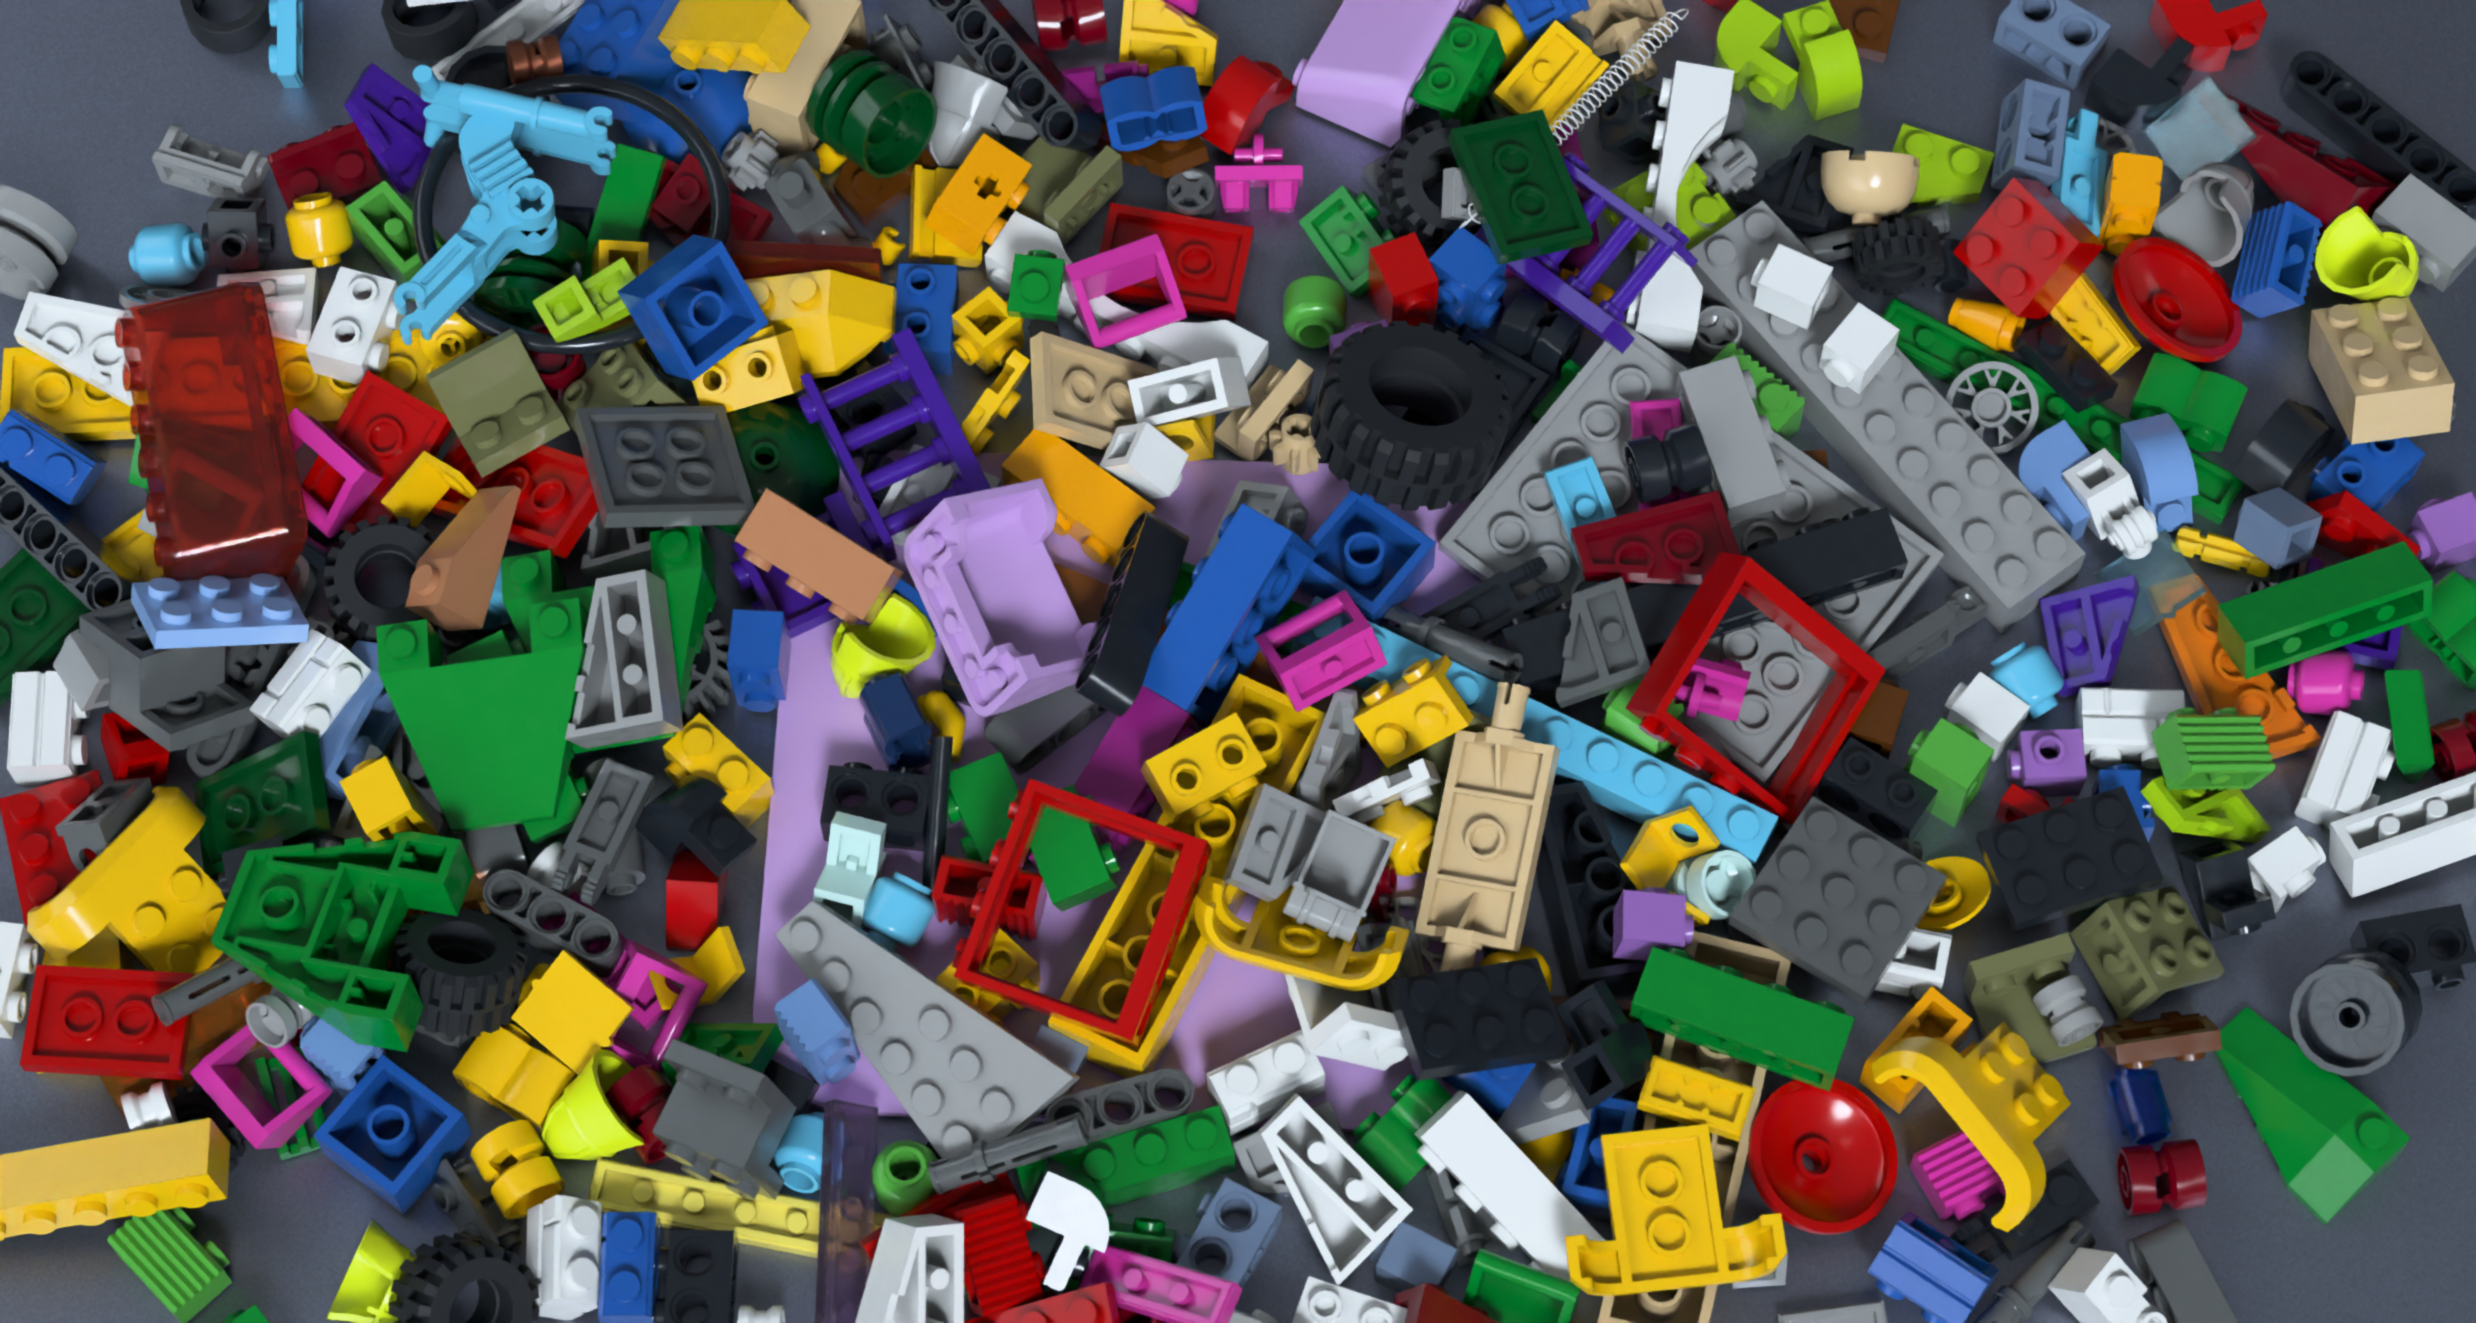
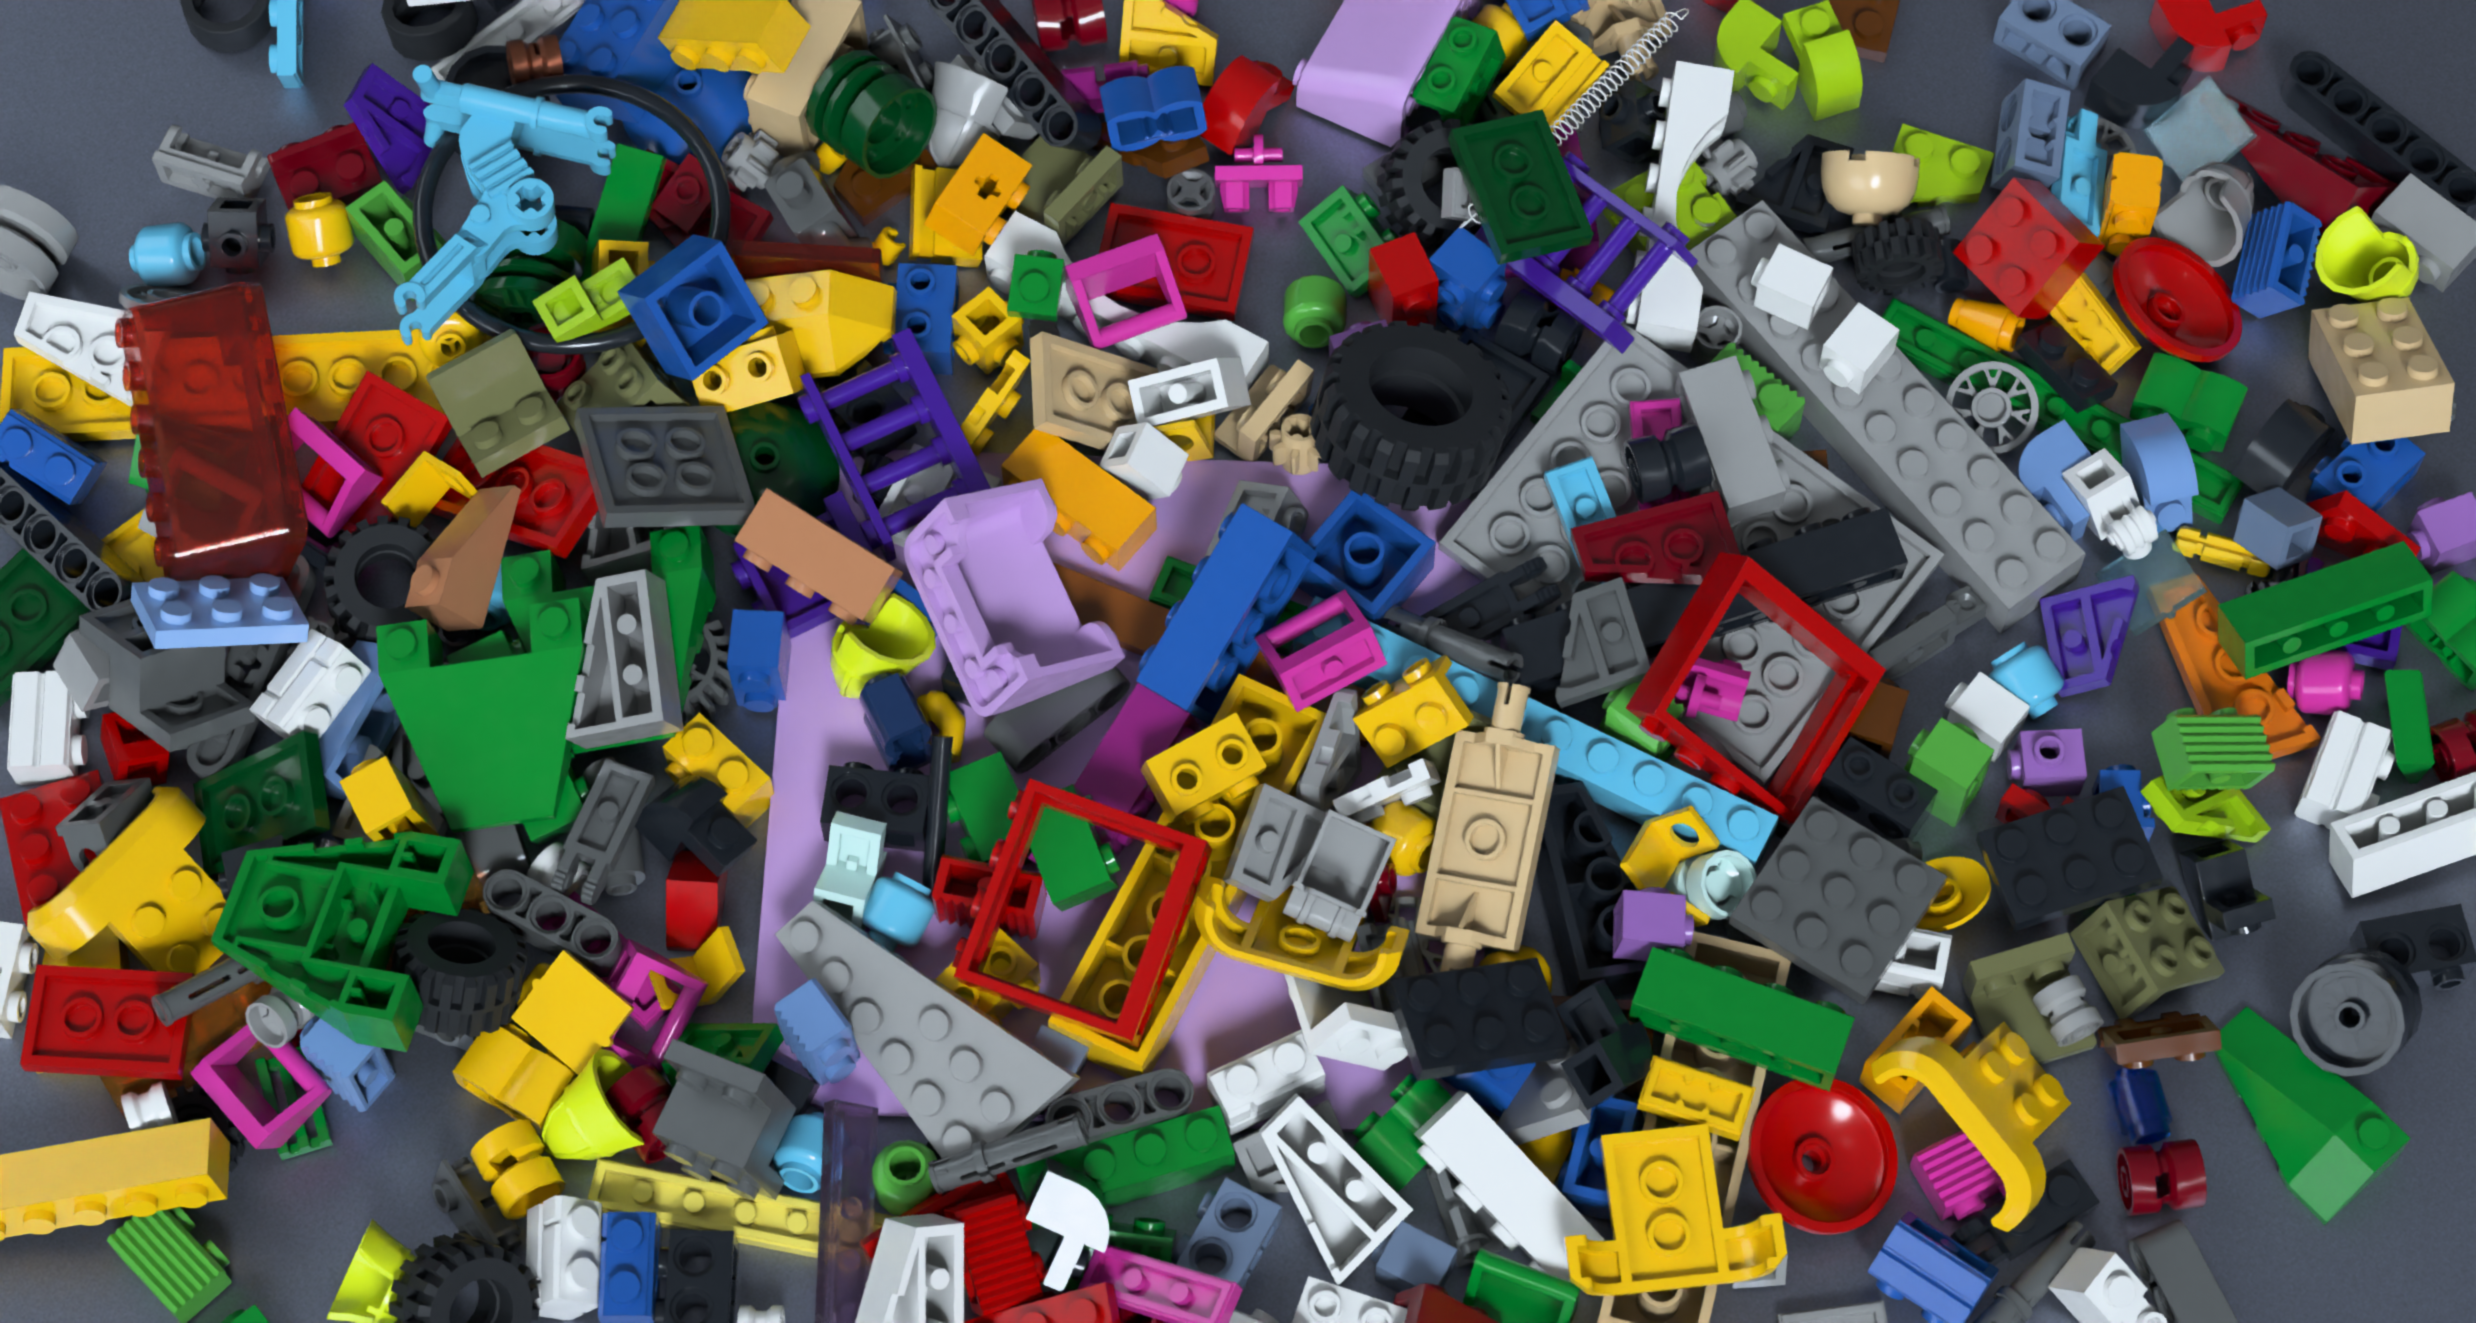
(289, 300): white wing -> none
(354, 327): white brick -> none
(392, 1134): blue brick -> none
(1132, 614): black beam -> none
(2120, 723): white brick -> none
(2286, 866): white brick -> none

